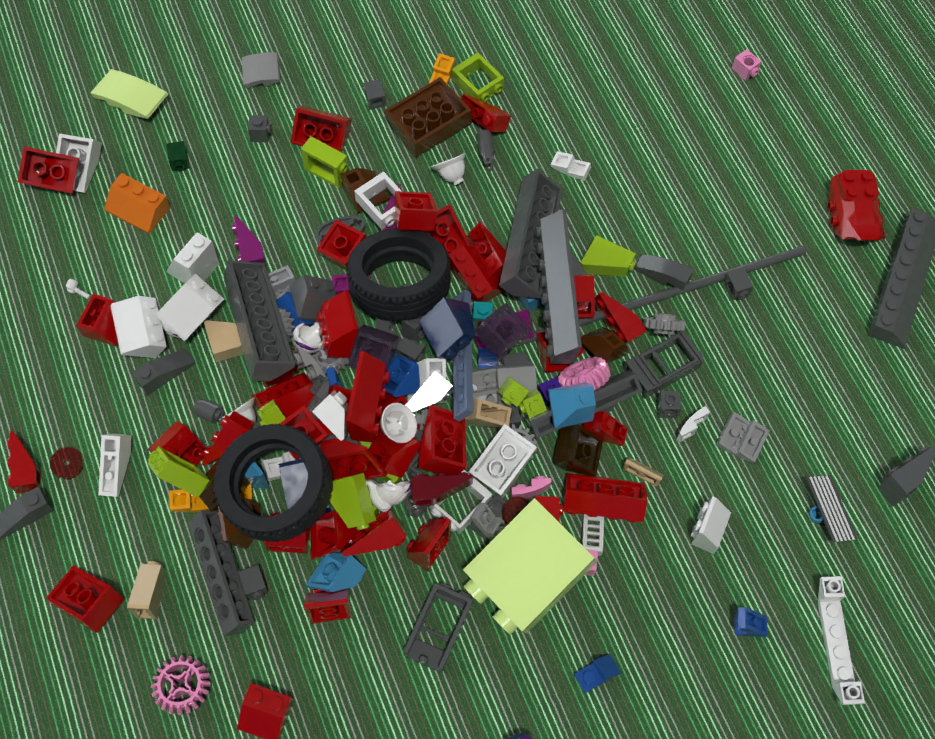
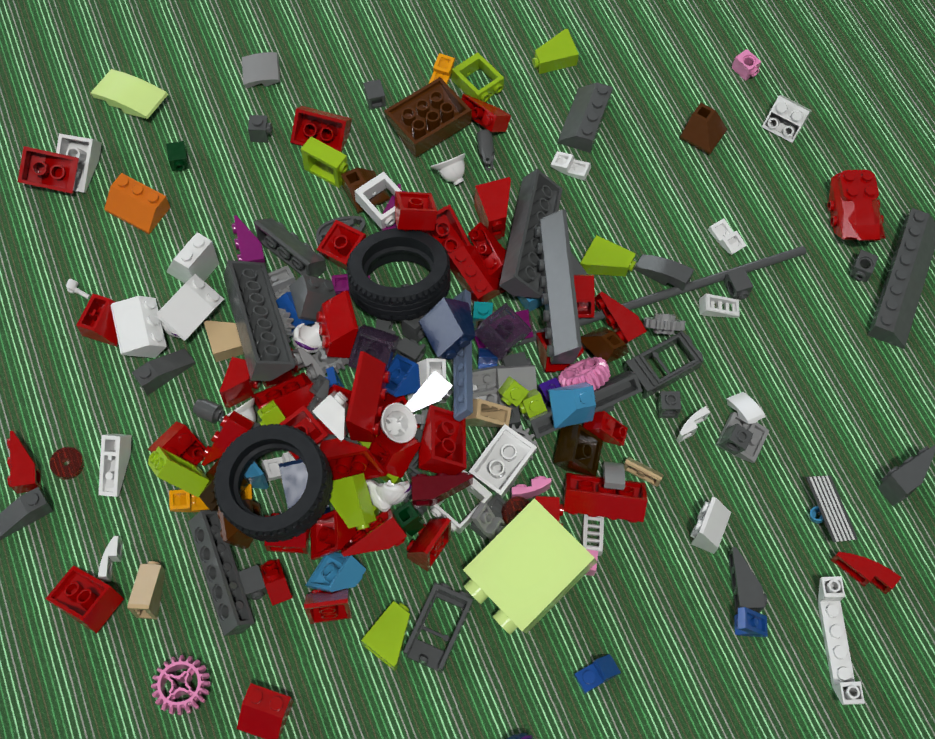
(112, 554): none -> white slope
(237, 383): none -> red slope
(275, 582): none -> red slope
(289, 248): none -> dark grey slope
(388, 635): none -> lime slope
(409, 518): none -> dark green brick
(492, 205): none -> red slope
(556, 53): none -> lime slope
(586, 116): none -> dark grey slope
(614, 475): none -> light grey slope
(704, 129): none -> reddish brown slope
(707, 306): none -> white slope
(728, 239): none -> white slope
(735, 439): none -> dark grey brick
(745, 585): none -> dark grey slope
(746, 408): none -> white slope
(786, 118): none -> white slope
(865, 260): none -> dark grey brick
(866, 571): none -> red slope

